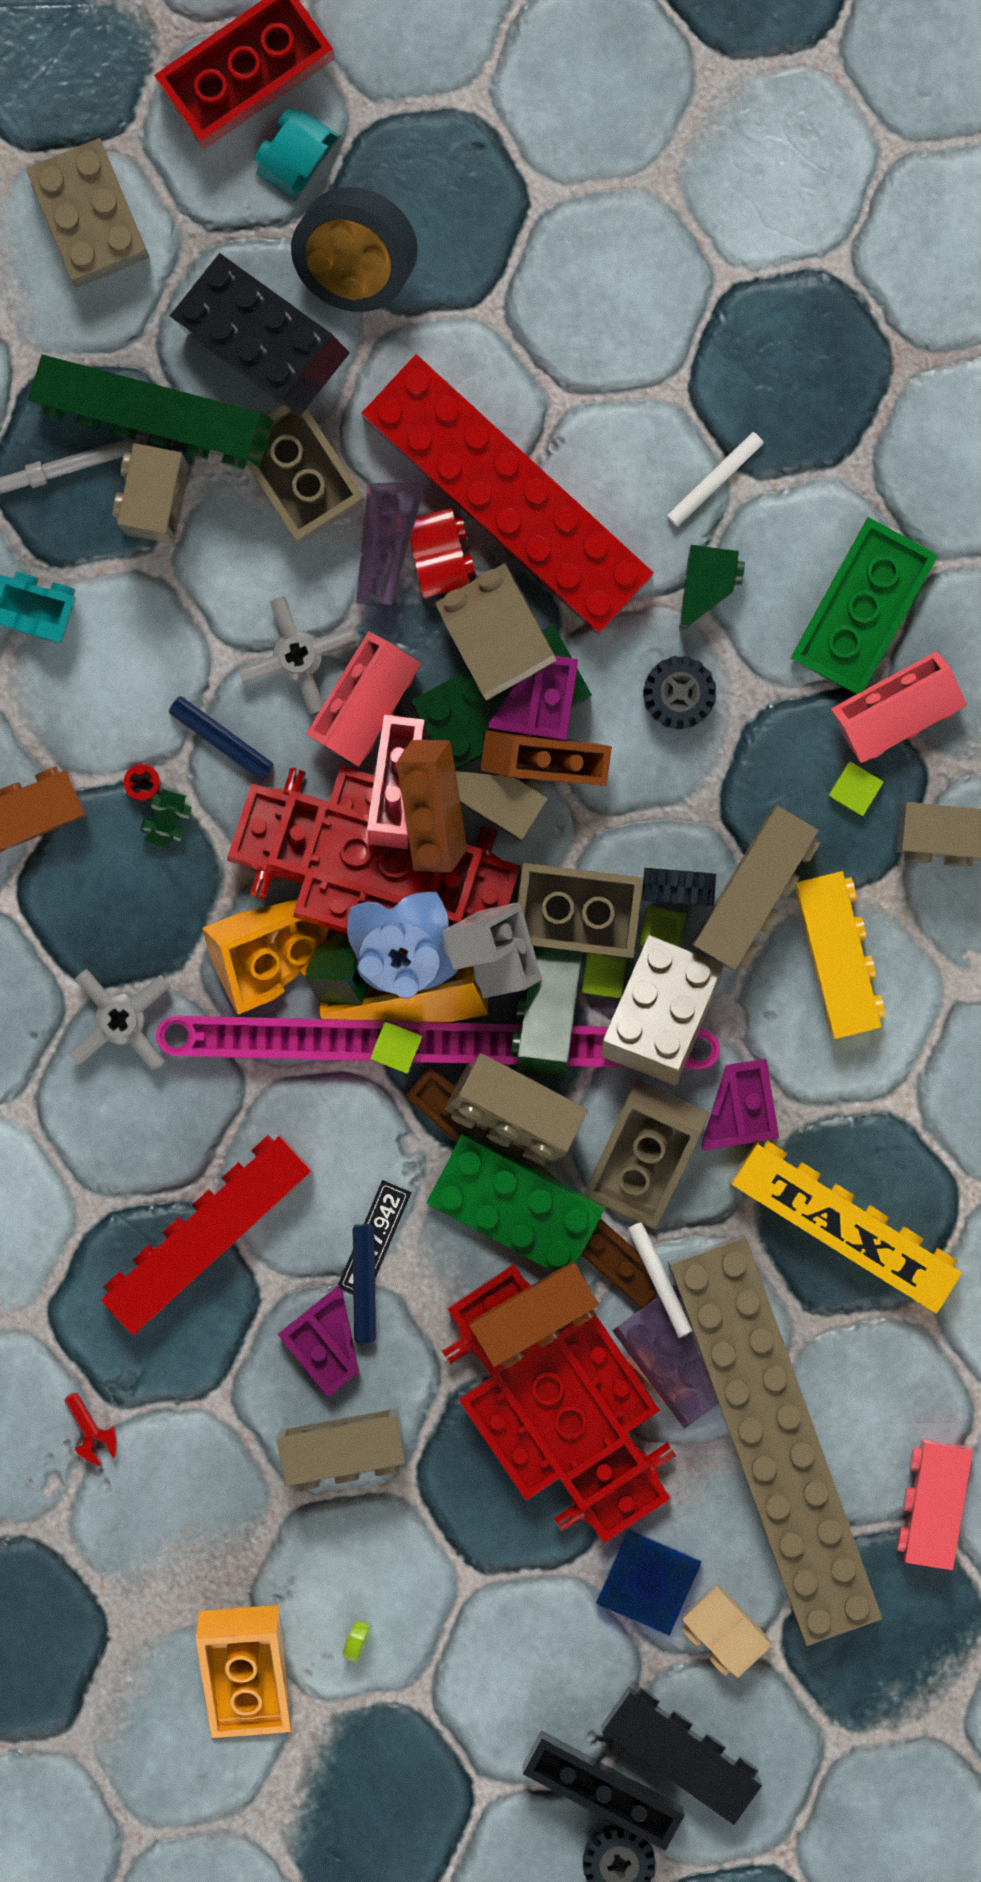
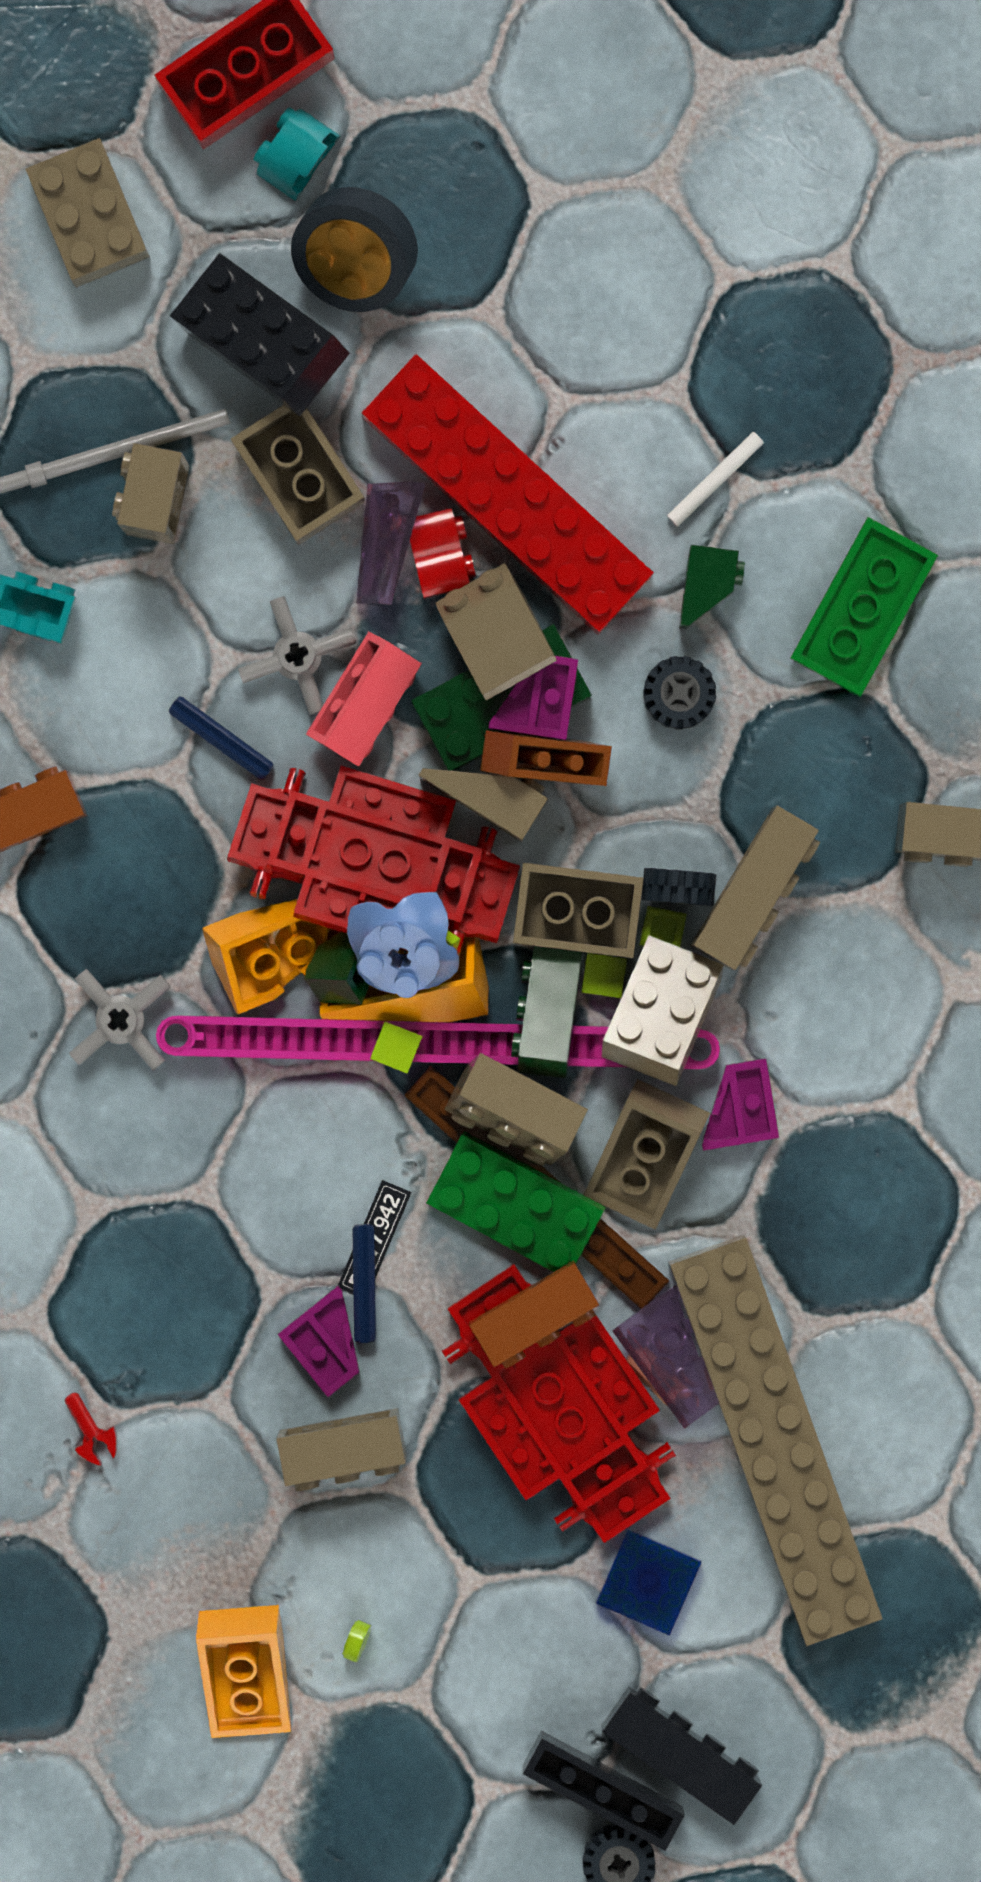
(140, 769): red bush -> none
(150, 411): dark green brick -> none
(165, 815): dark green piece -> none
(206, 1234): red brick -> none
(387, 815): coral brick -> none
(431, 805): dark orange brick -> none
(497, 947): light grey brick -> none
(660, 1280): white bar -> none
(725, 1631): tan brick -> none
(838, 954): yellow brick -> none
(845, 1227): yellow brick -> none
(855, 788): lime tile -> none
(899, 707): coral brick -> none
(934, 1504): coral brick -> none

